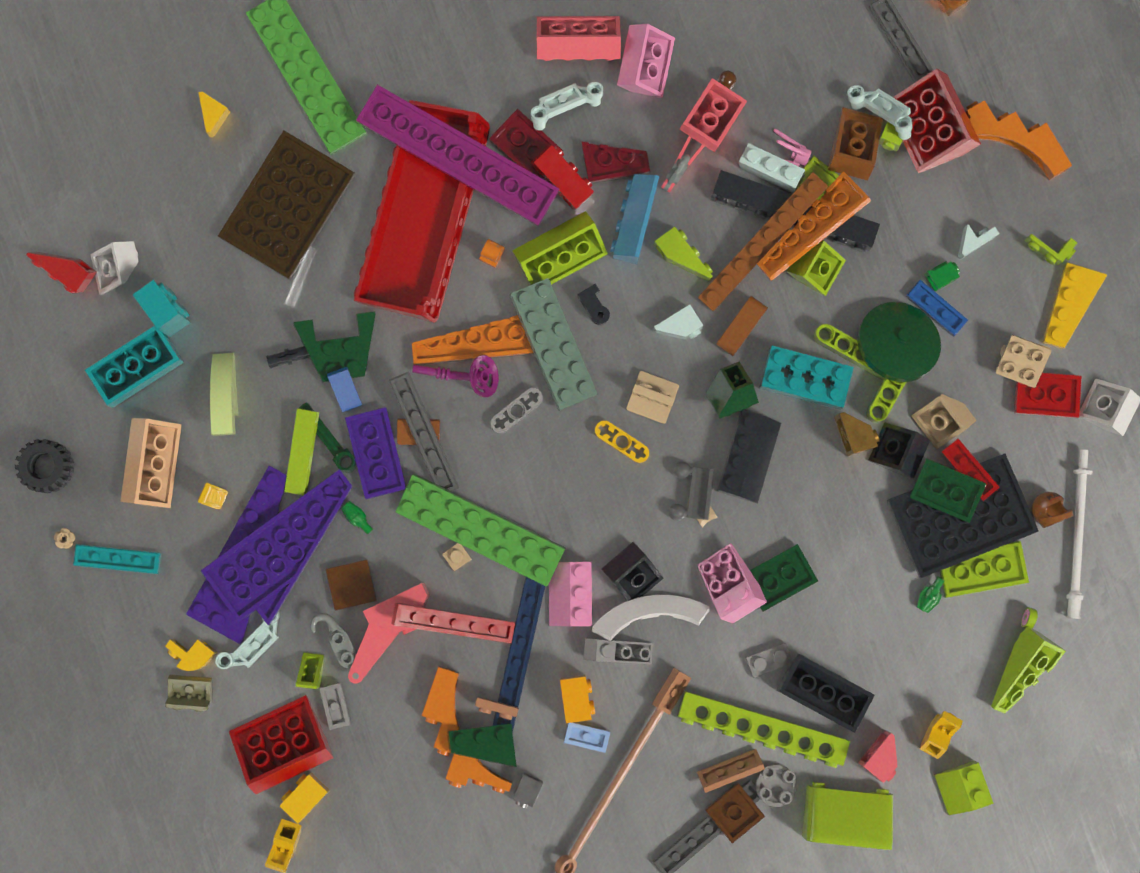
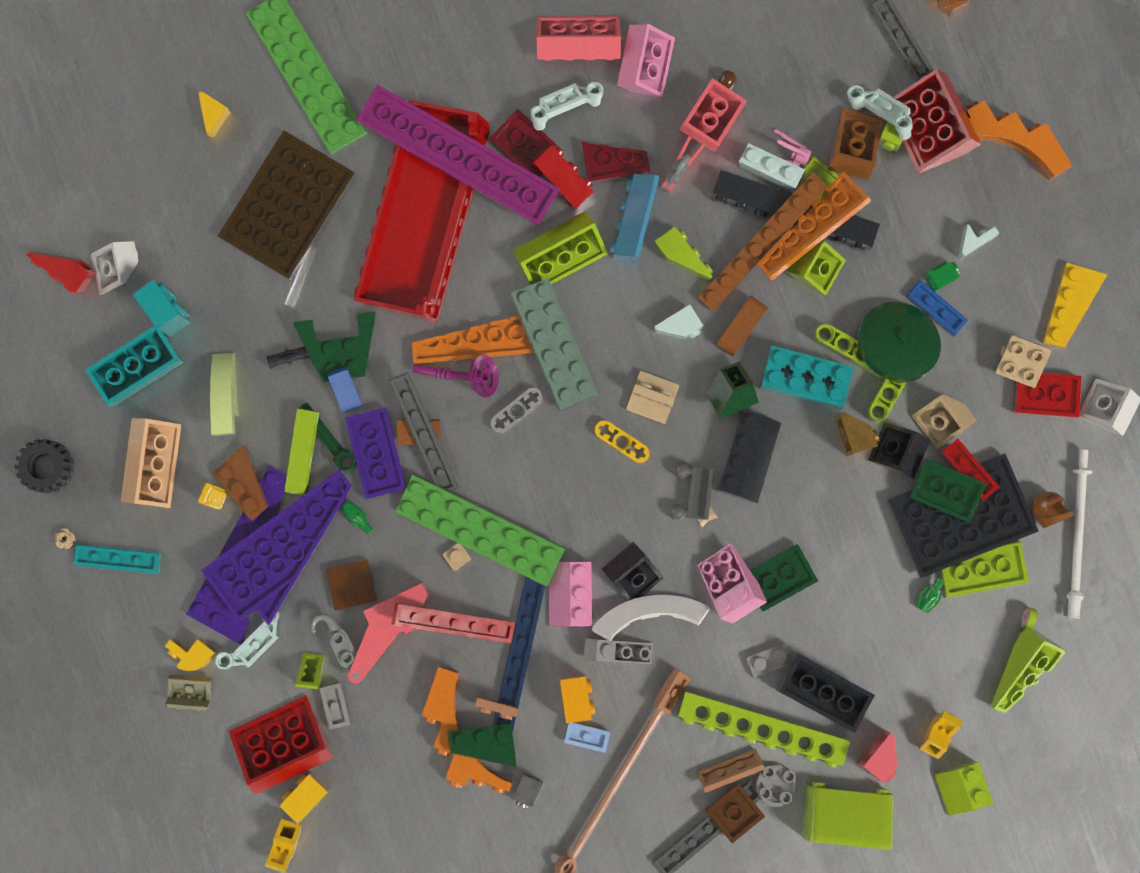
(241, 483): none -> dark orange wing
(491, 253): orange leg -> none
(598, 313): black leg -> none
(1051, 256): lime bracket -> none

